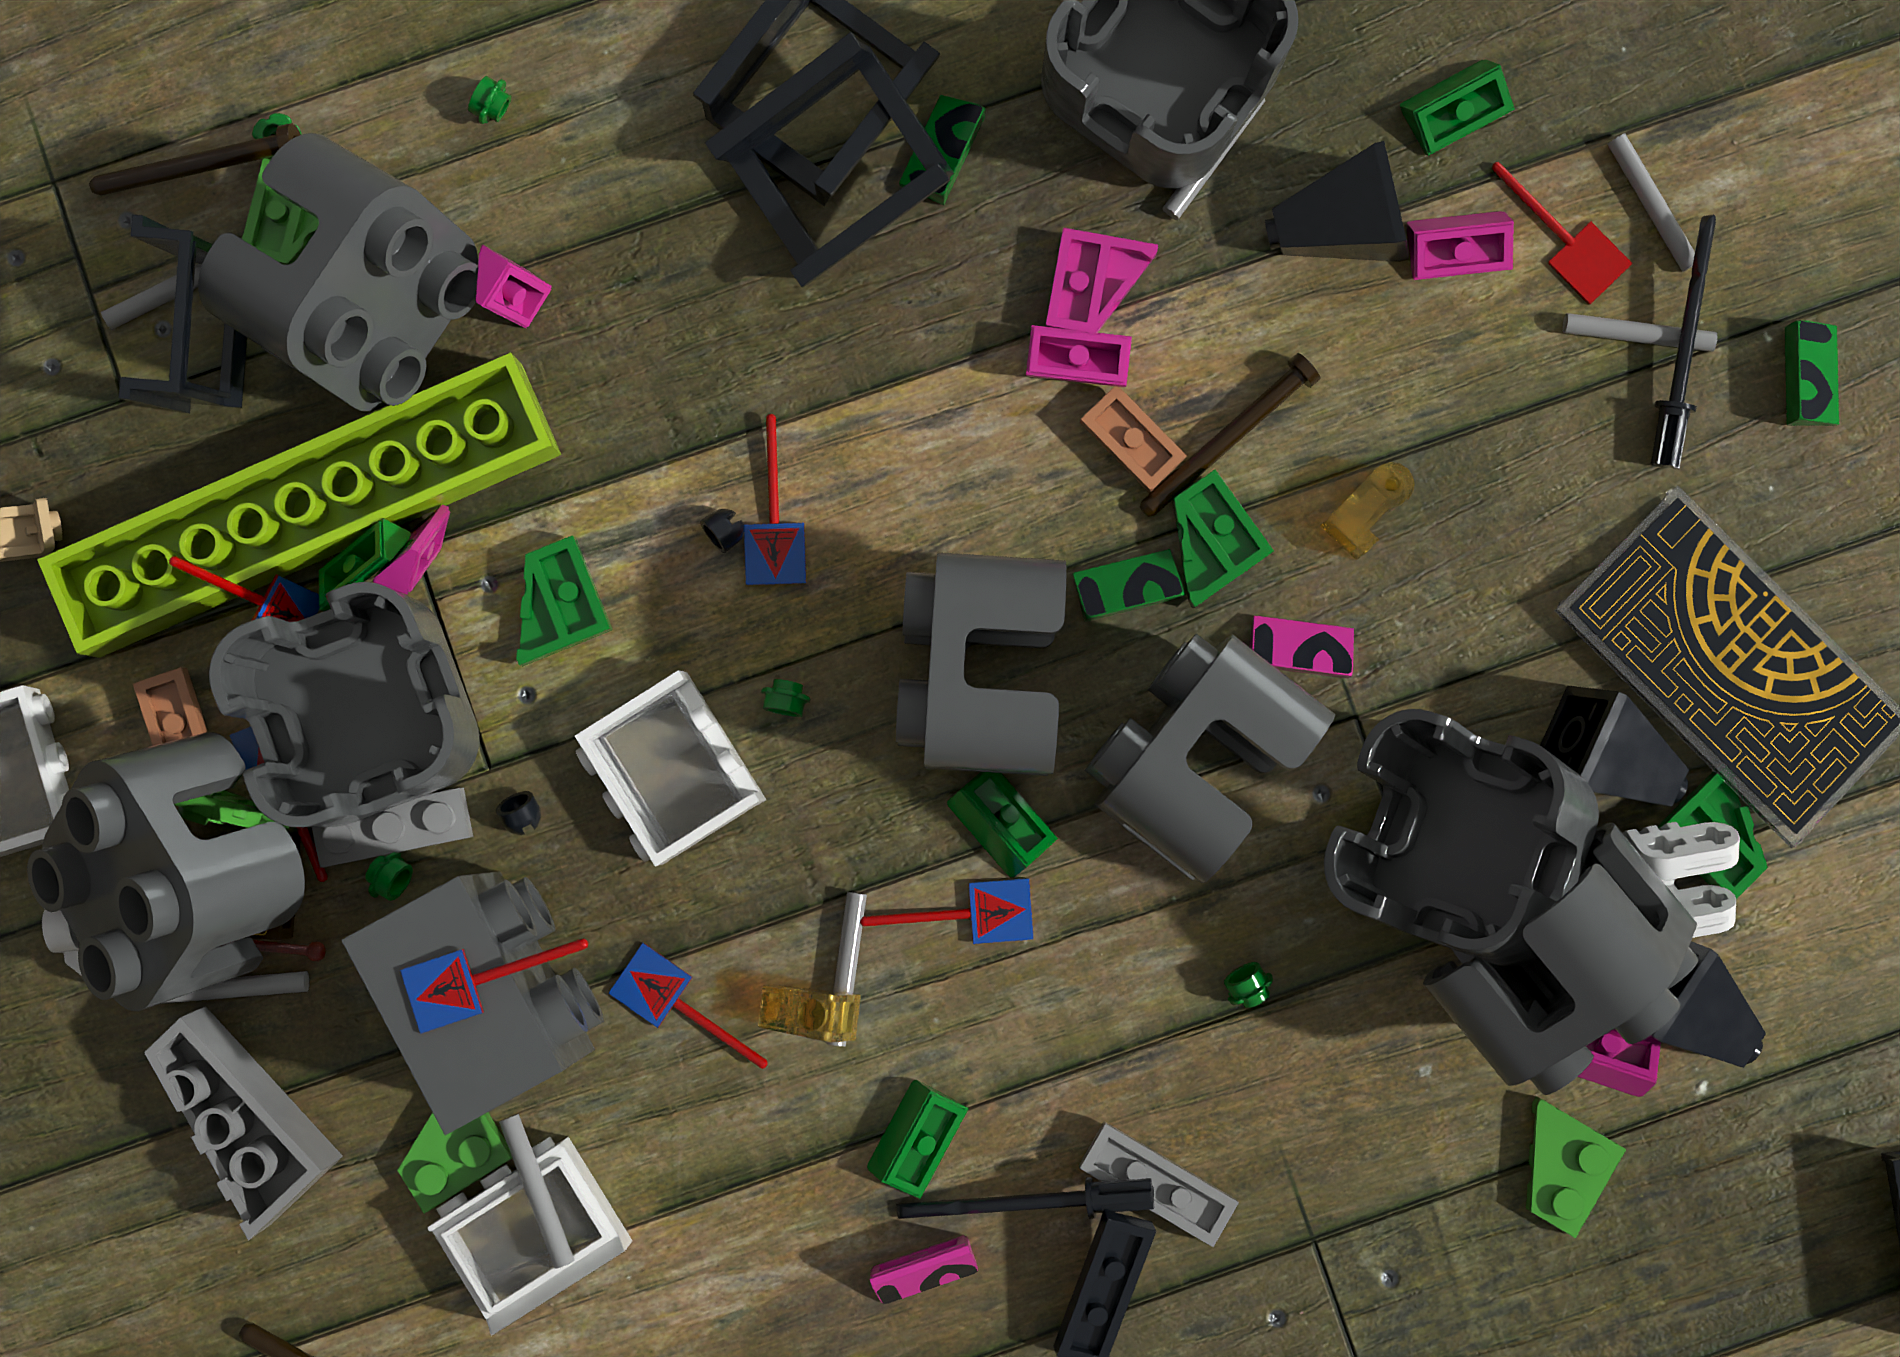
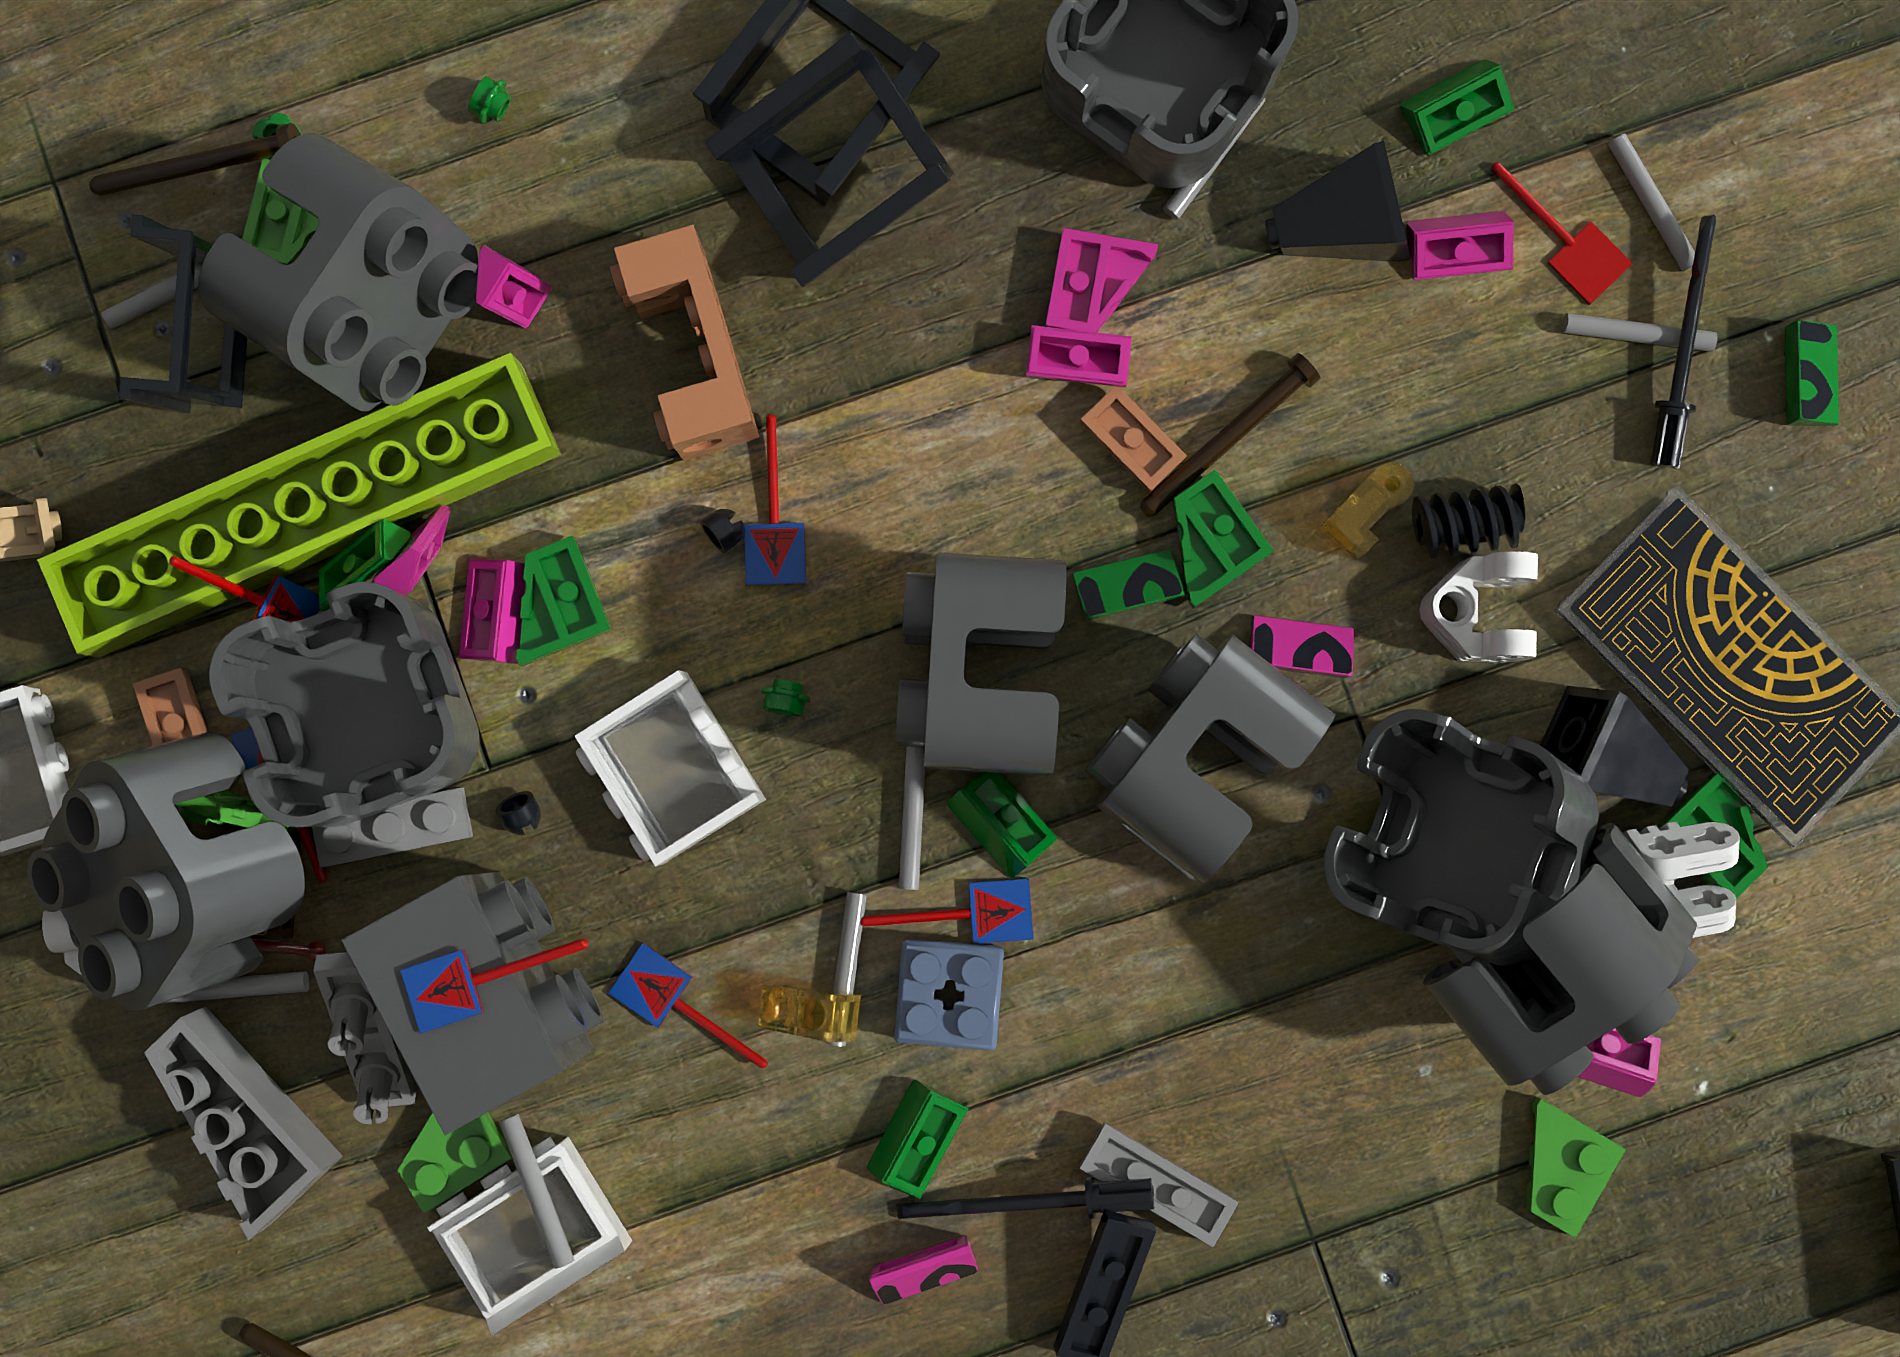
(363, 1039): none -> light grey plate
(388, 876): green plate -> none
(492, 611): none -> dark pink slope
(672, 274): none -> nougat plate
(912, 819): none -> light grey bar
(953, 131): green slope -> none
(971, 1020): none -> sand blue brick
(1248, 985): green plate -> none
(1469, 519): none -> black piece
(1494, 571): none -> white piece
(1713, 1014): black slope -> none

